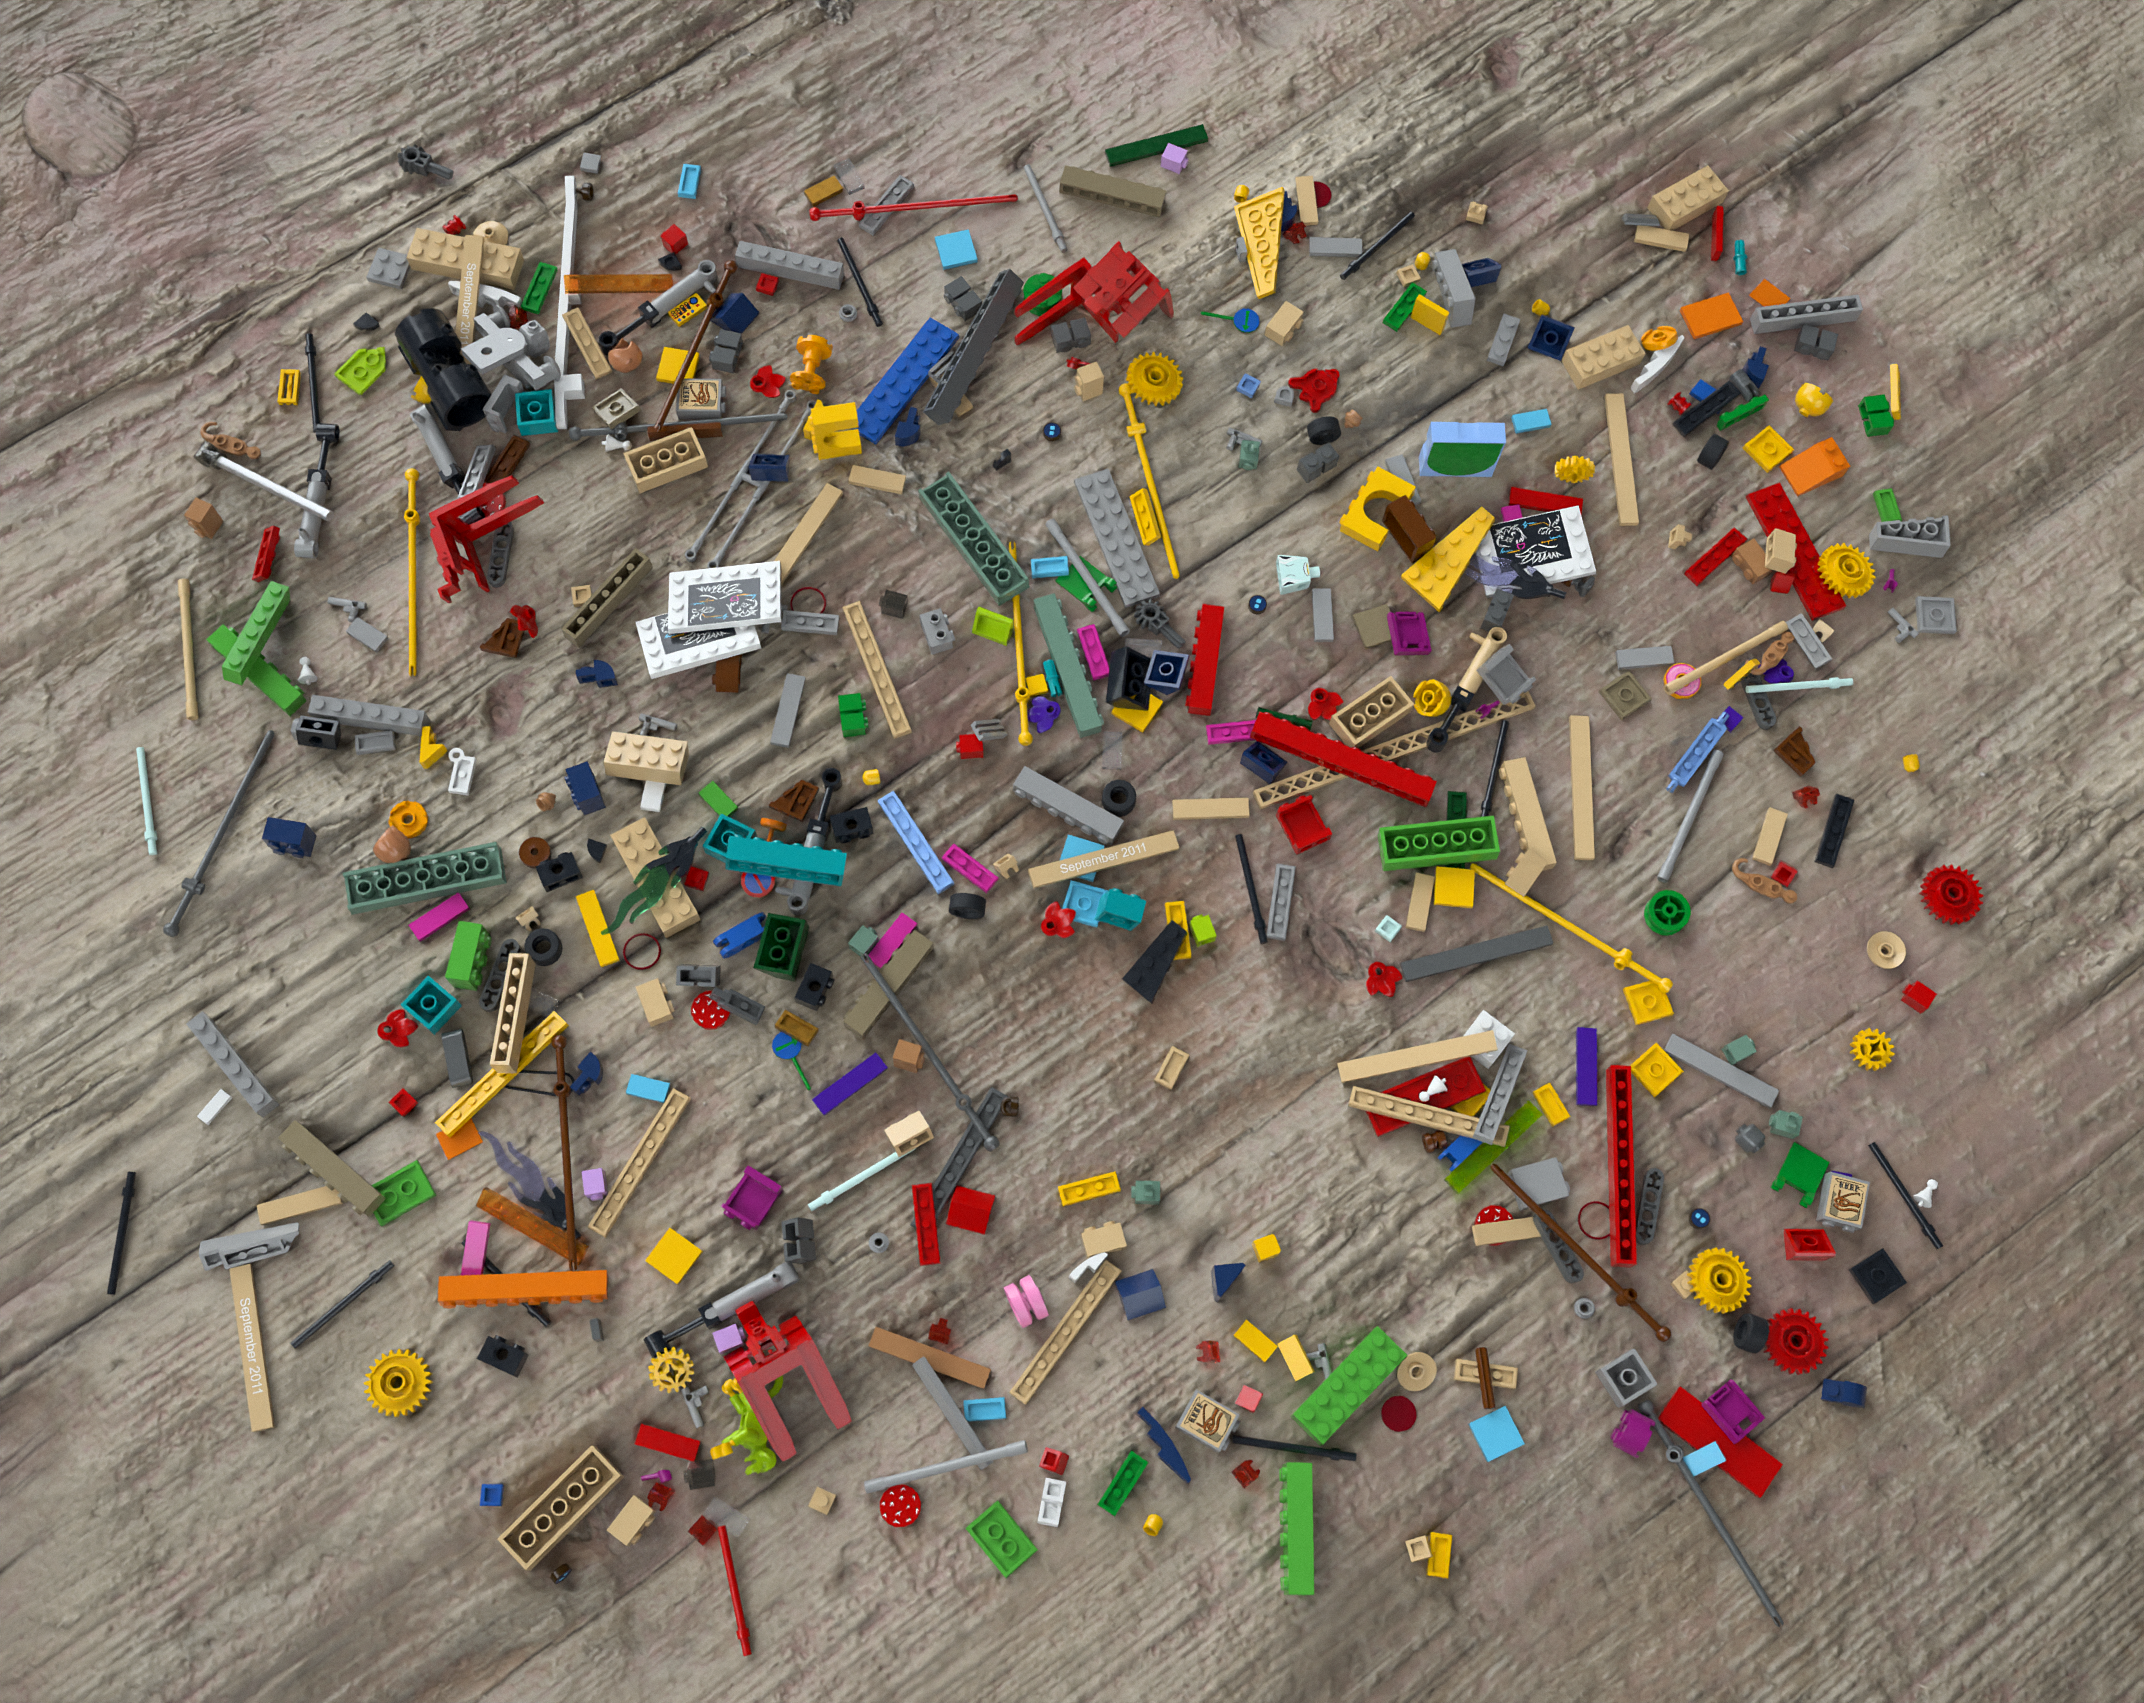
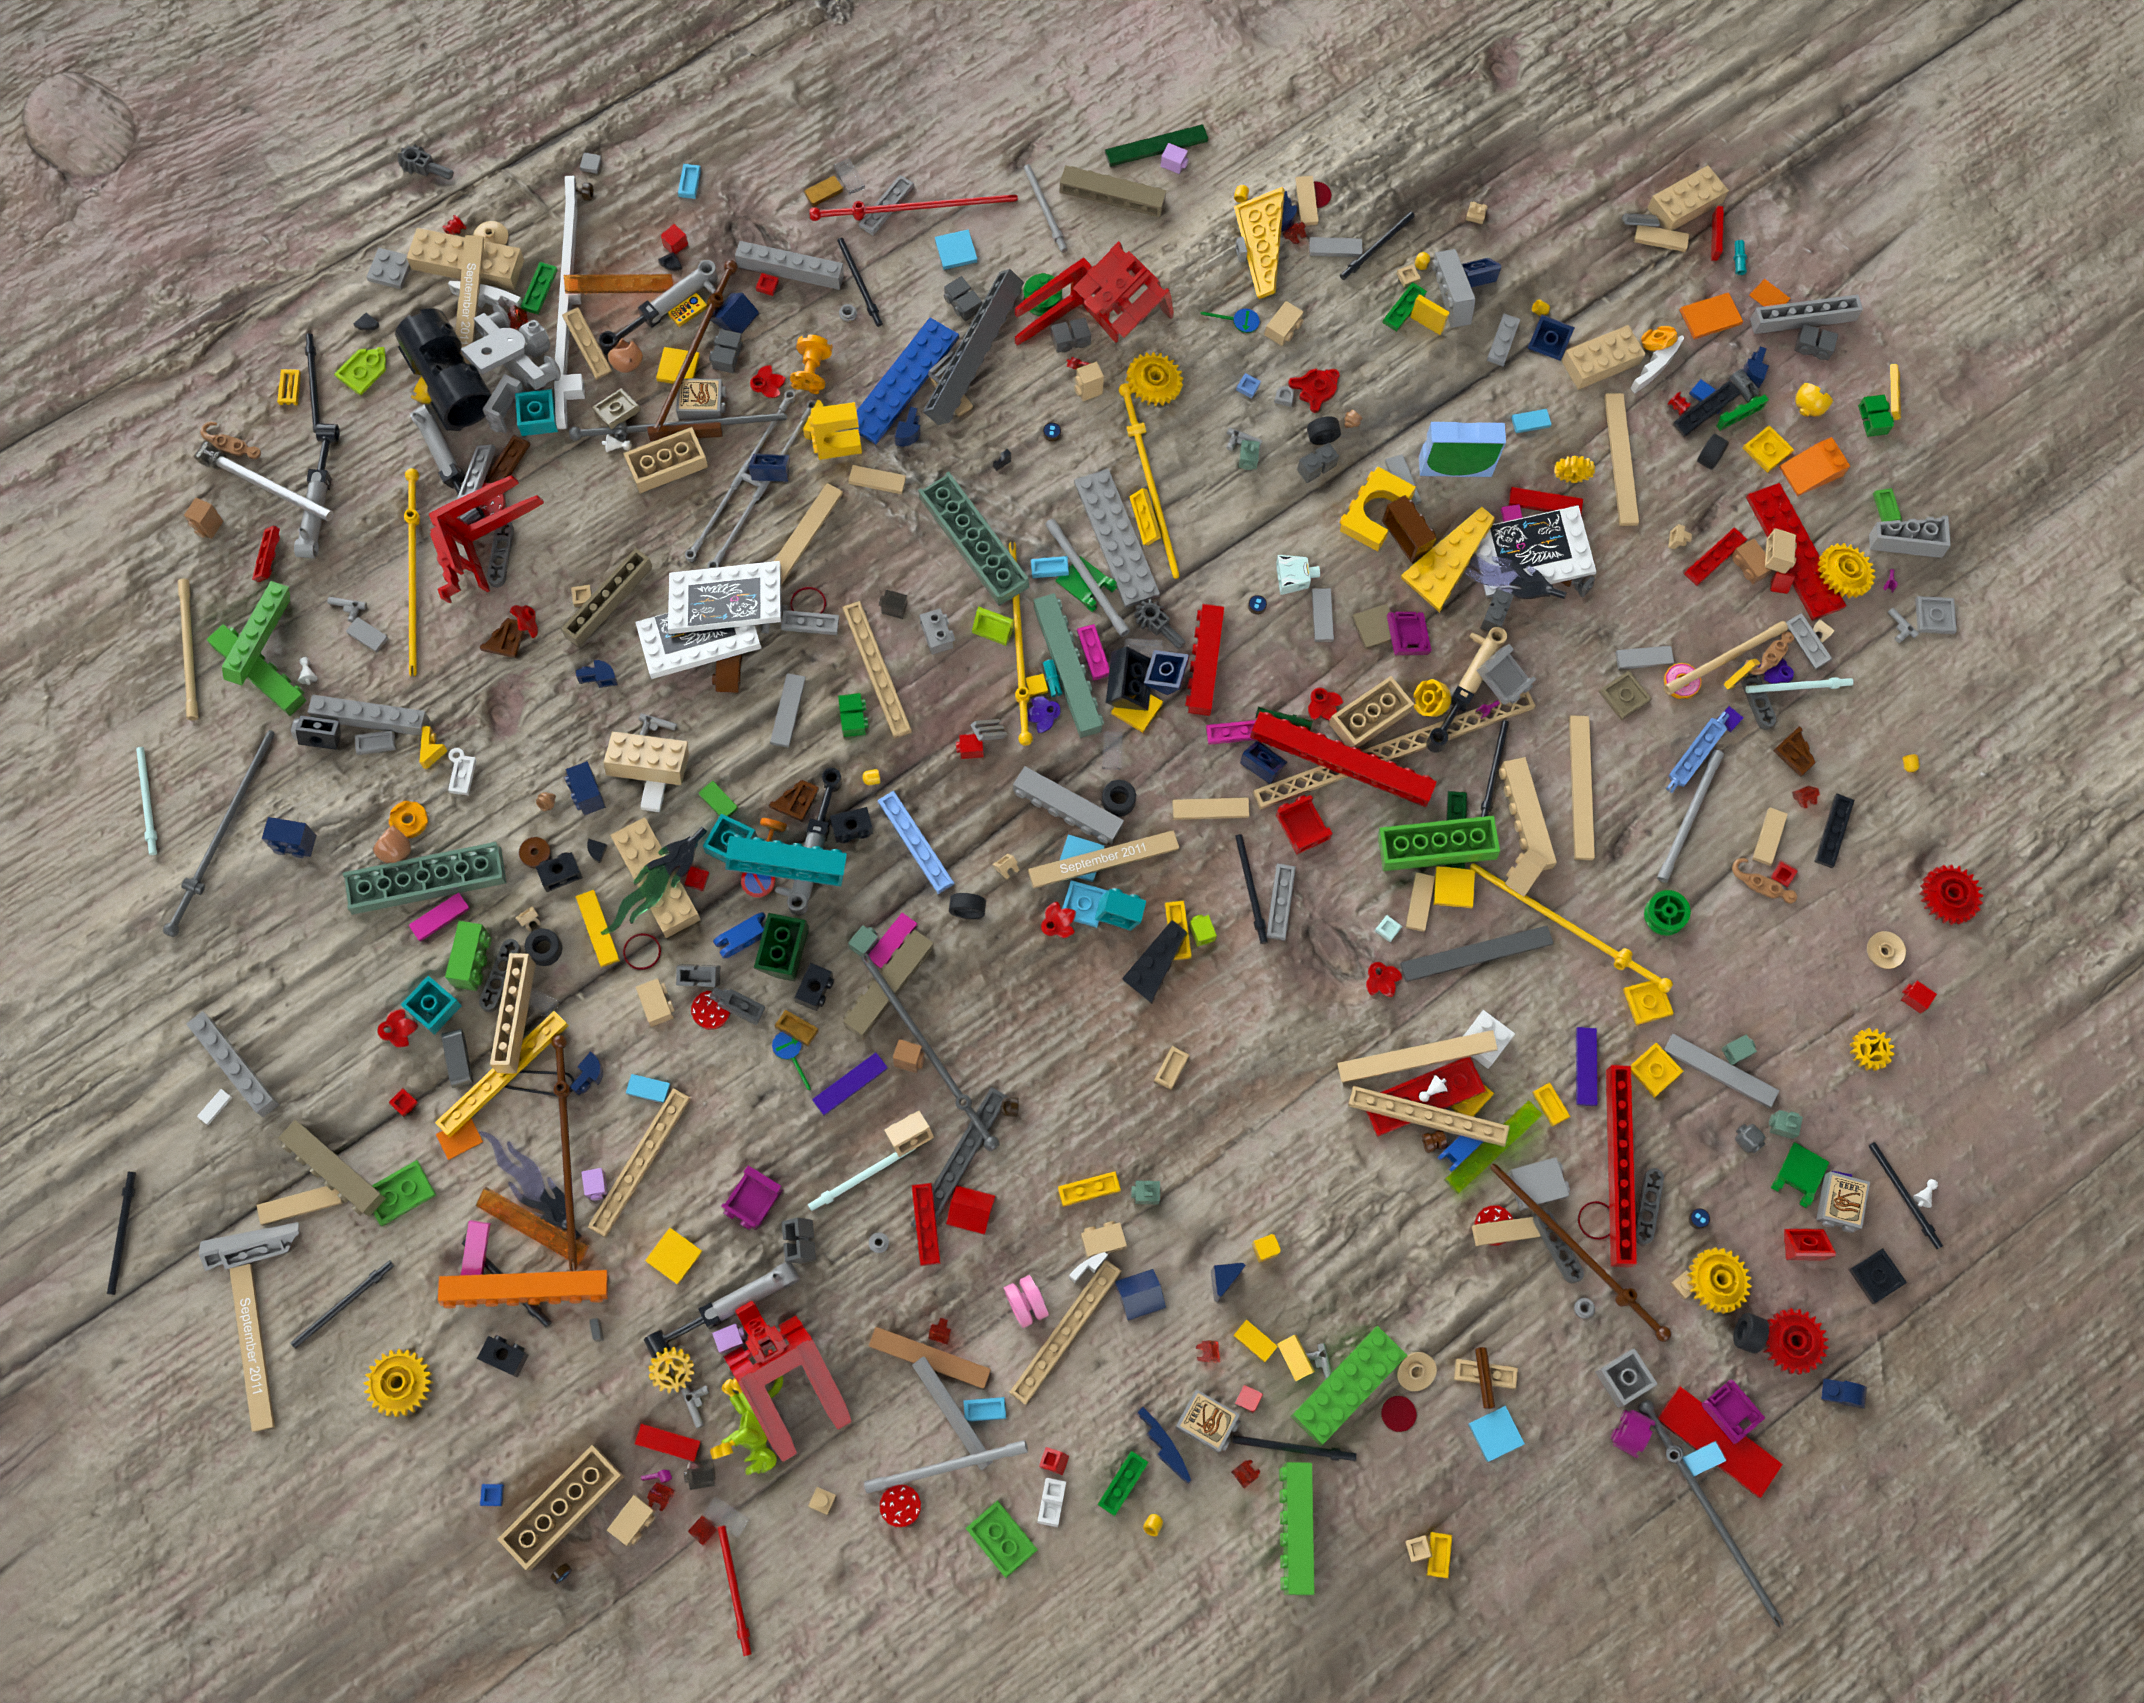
(970, 868): dark pink tile -> none
(1500, 1094): light grey plate -> none

